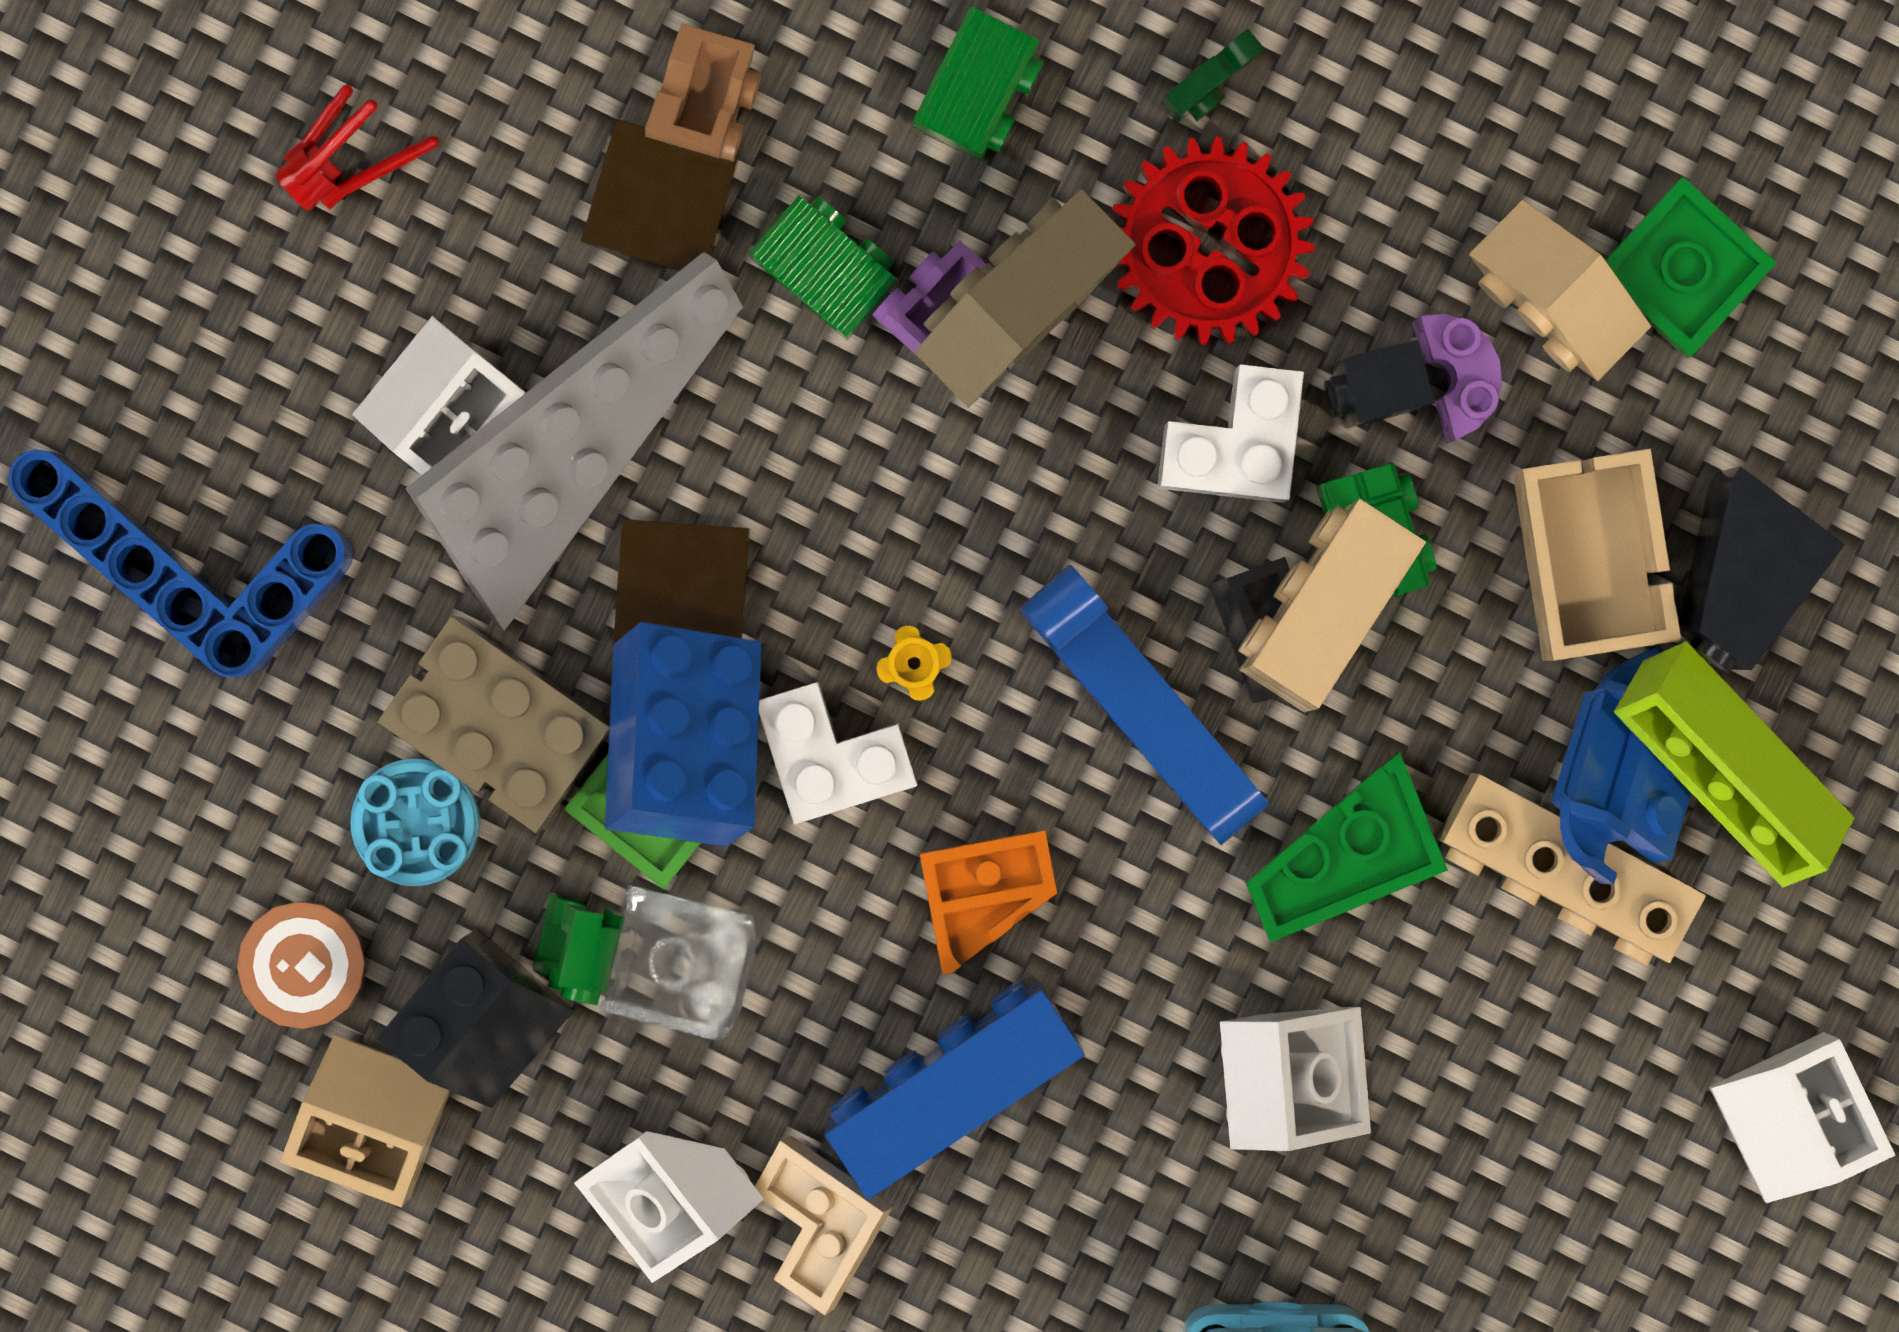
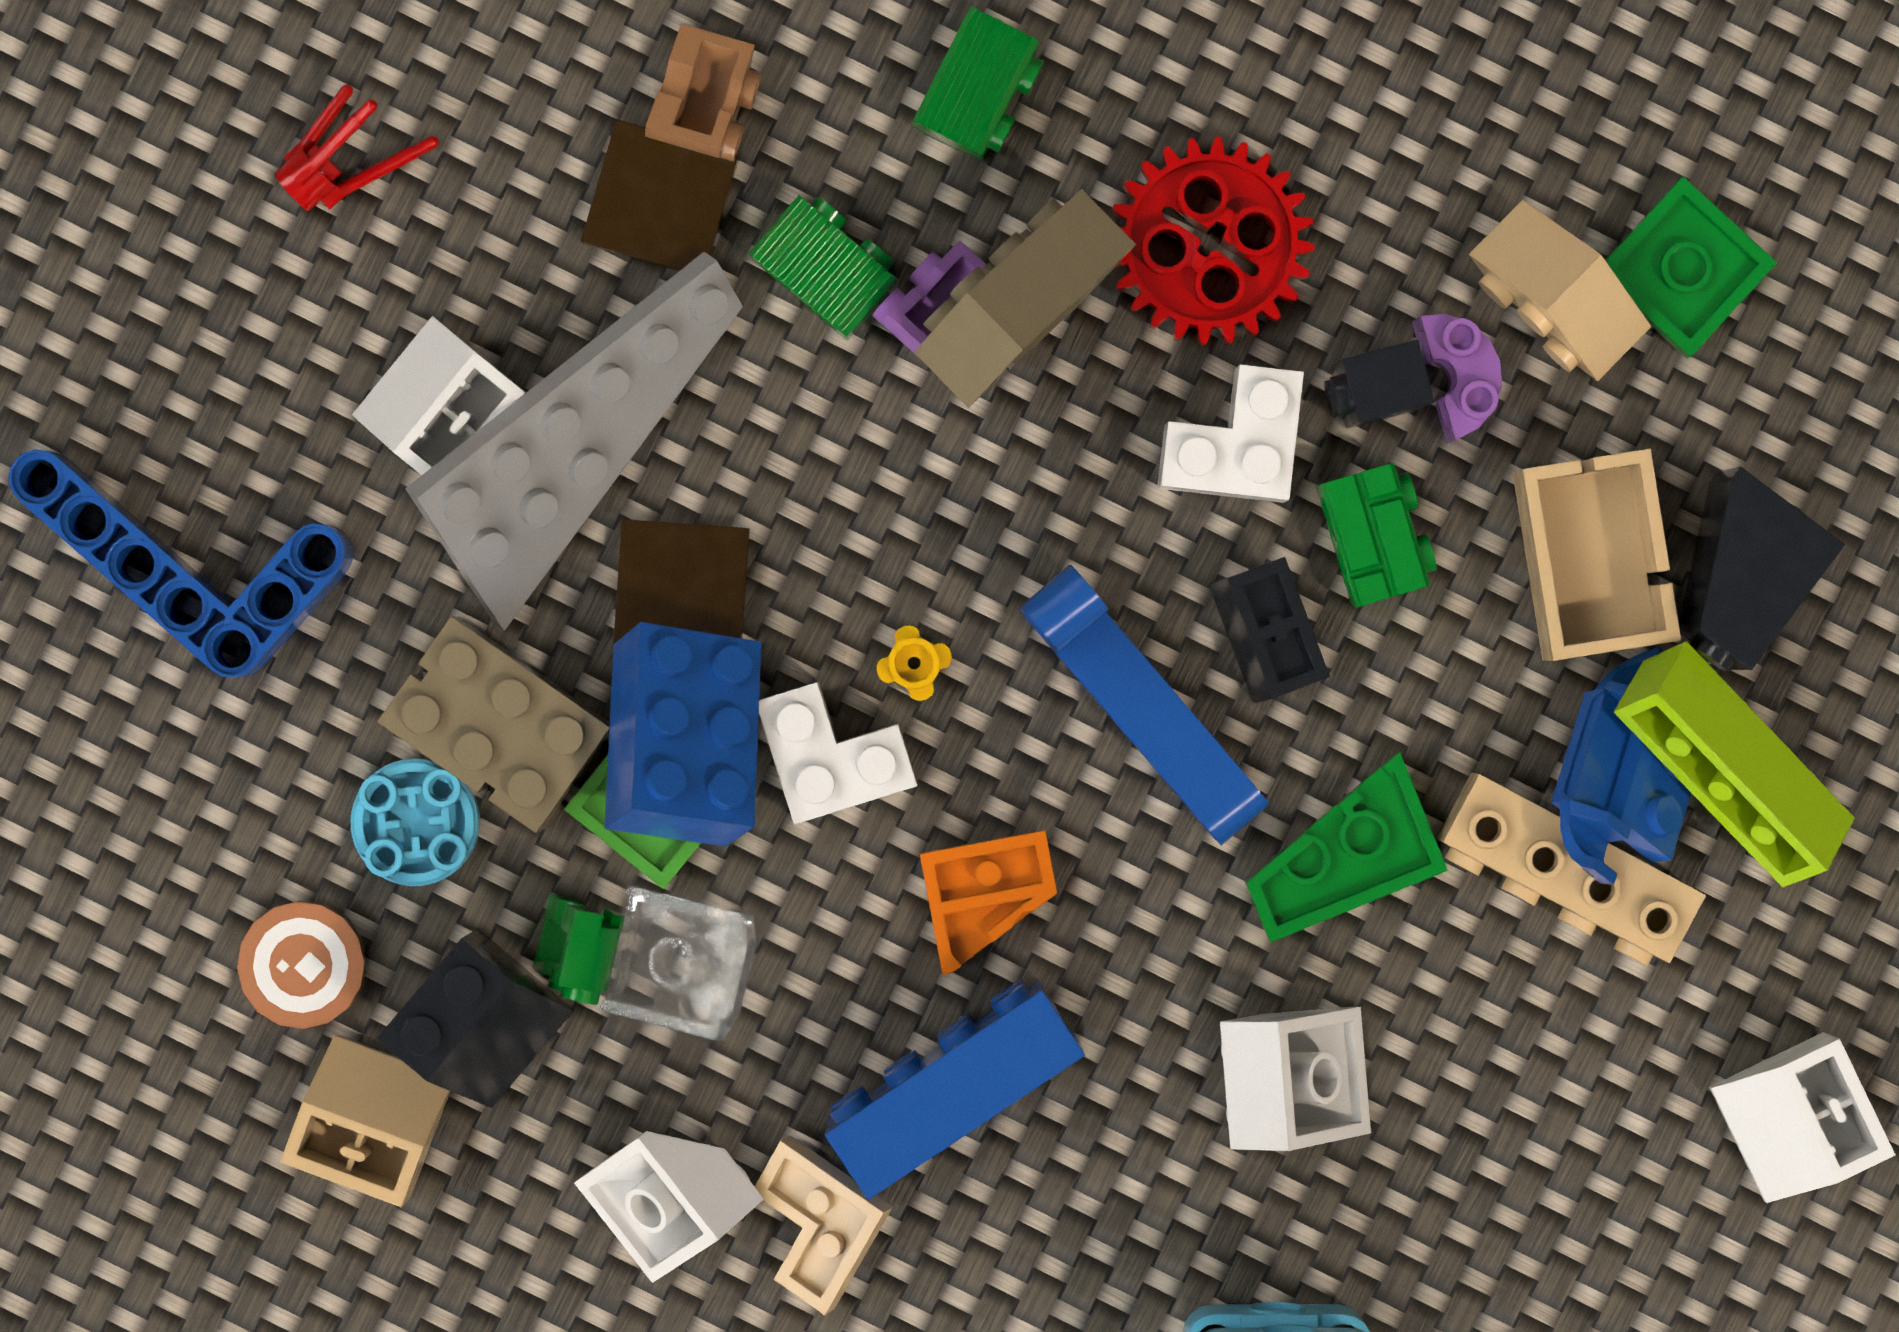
(1201, 89): dark green plate -> none
(1329, 604): tan piece -> none

